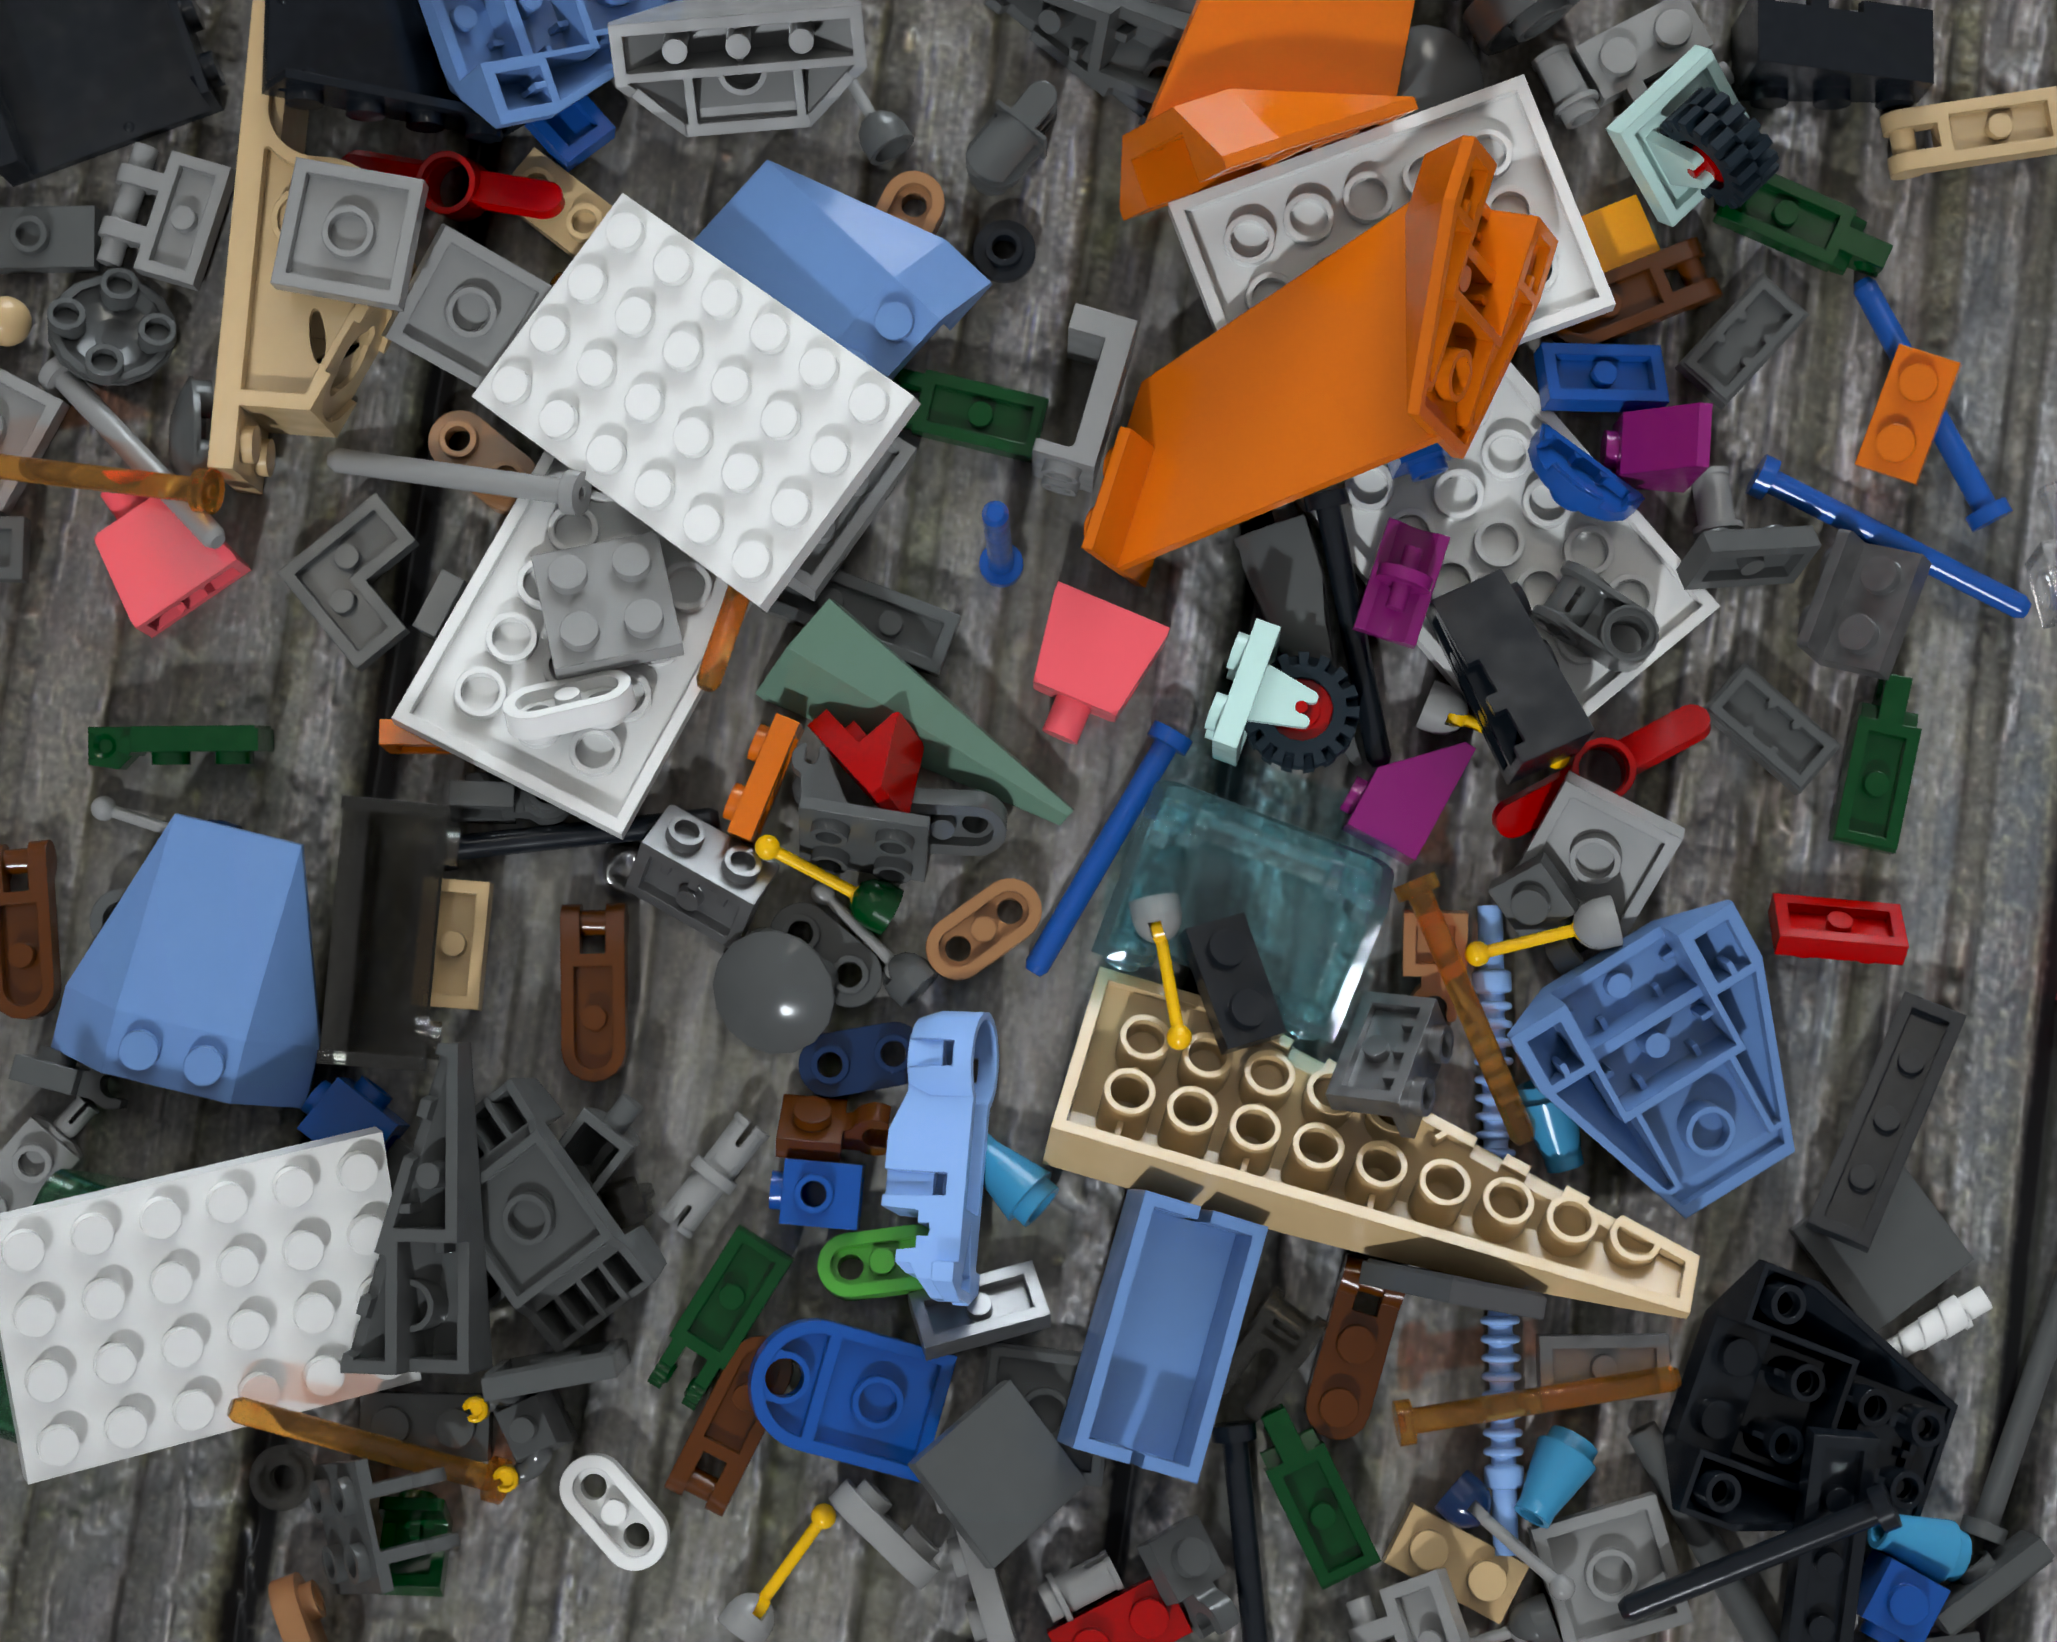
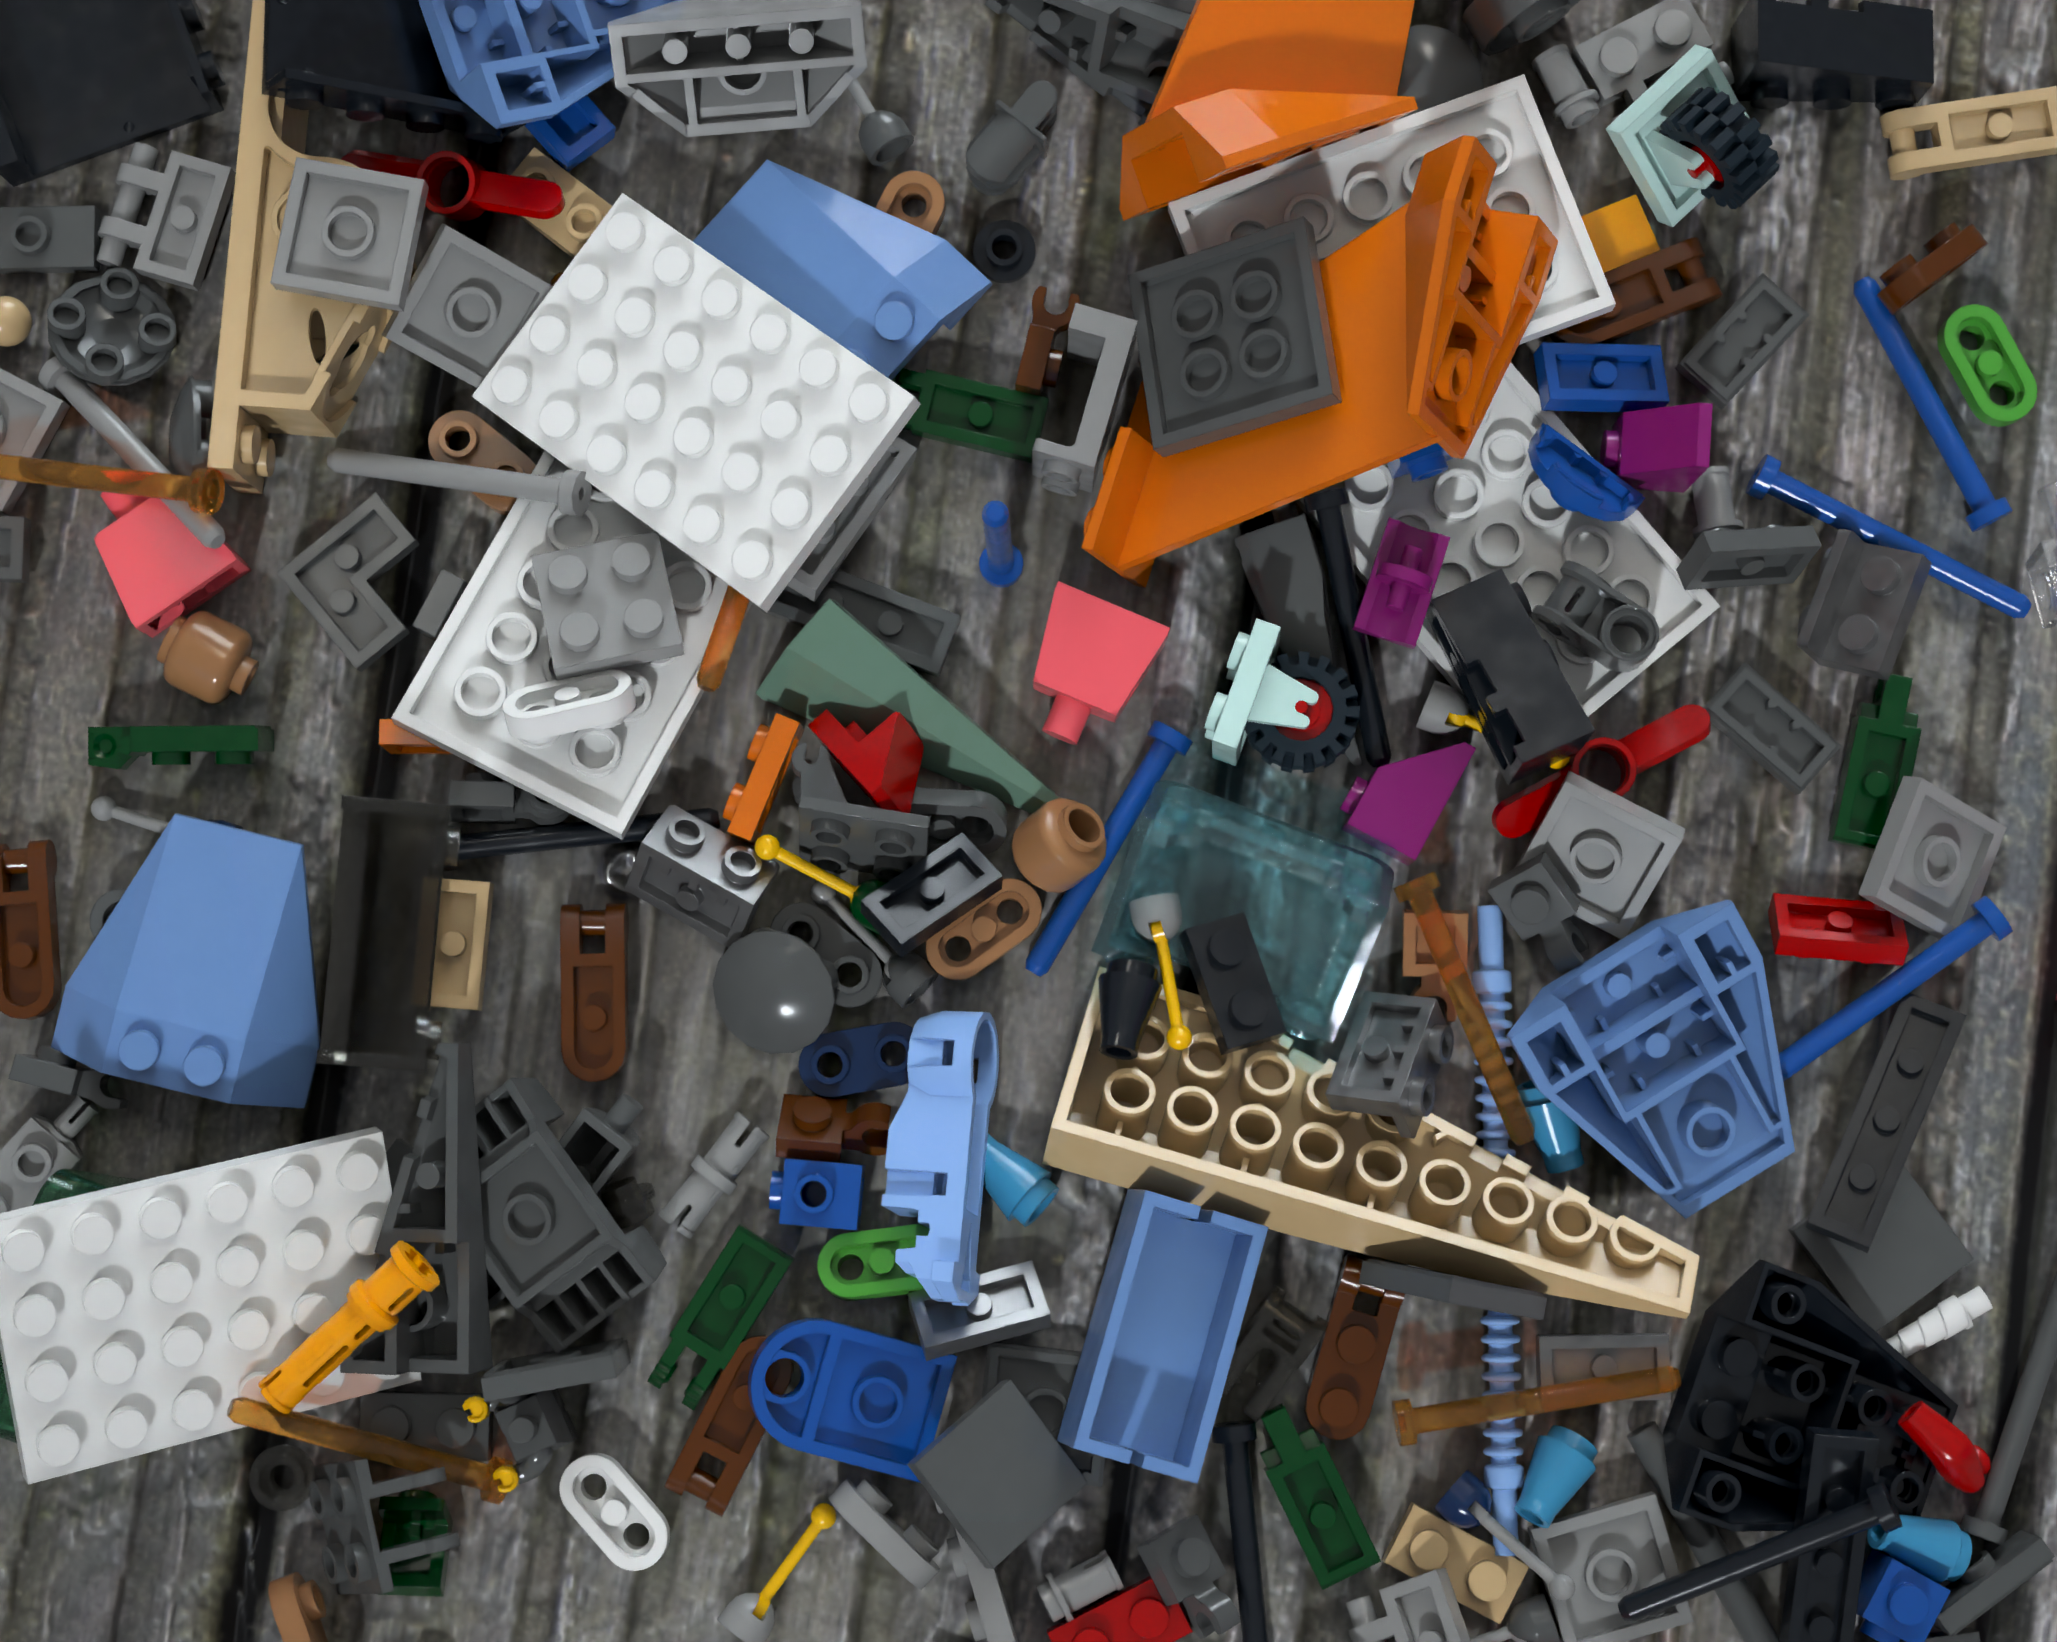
(207, 657): none -> medium nougat head
(348, 1108): blue brick -> none
(370, 1308): none -> light orange pin
(931, 894): none -> black plate
(1040, 361): none -> reddish brown plate
(1059, 845): none -> medium nougat head
(1126, 1005): none -> black cone
(1234, 338): none -> dark grey plate
(1593, 925): hinge -> none
(1807, 228): dark green hinge -> none
(1908, 414): orange plate -> none
(1911, 279): none -> reddish brown plate
(1931, 858): none -> light grey plate
(1947, 1447): none -> red arm
(1986, 922): none -> blue bar
(1992, 364): none -> bright green plate

